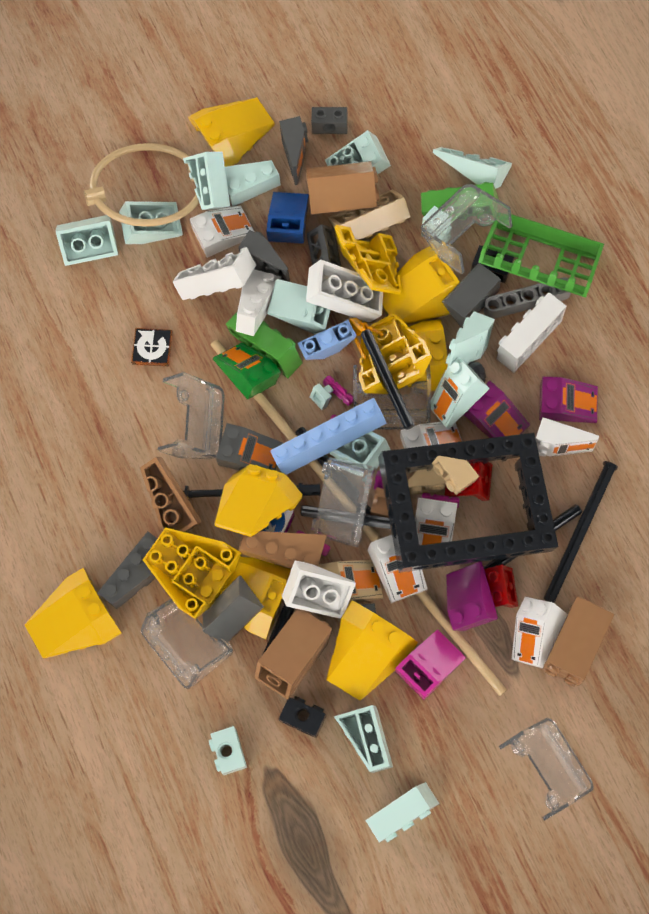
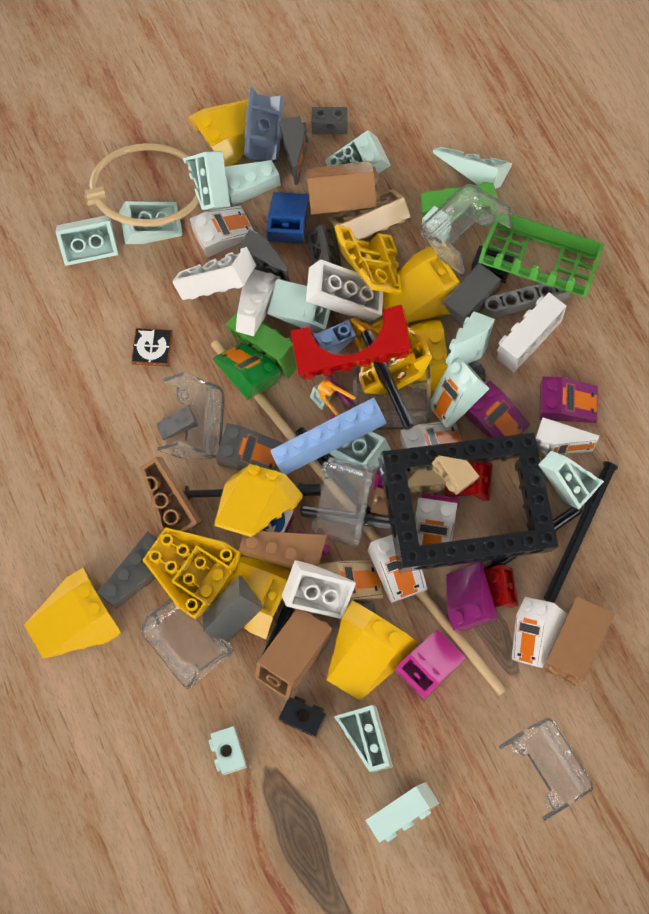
(177, 423): none -> flat silver slope
(263, 127): none -> sand blue piece
(327, 388): none -> light orange plant
(391, 343): none -> red arch
(569, 479): none -> light aqua wedge

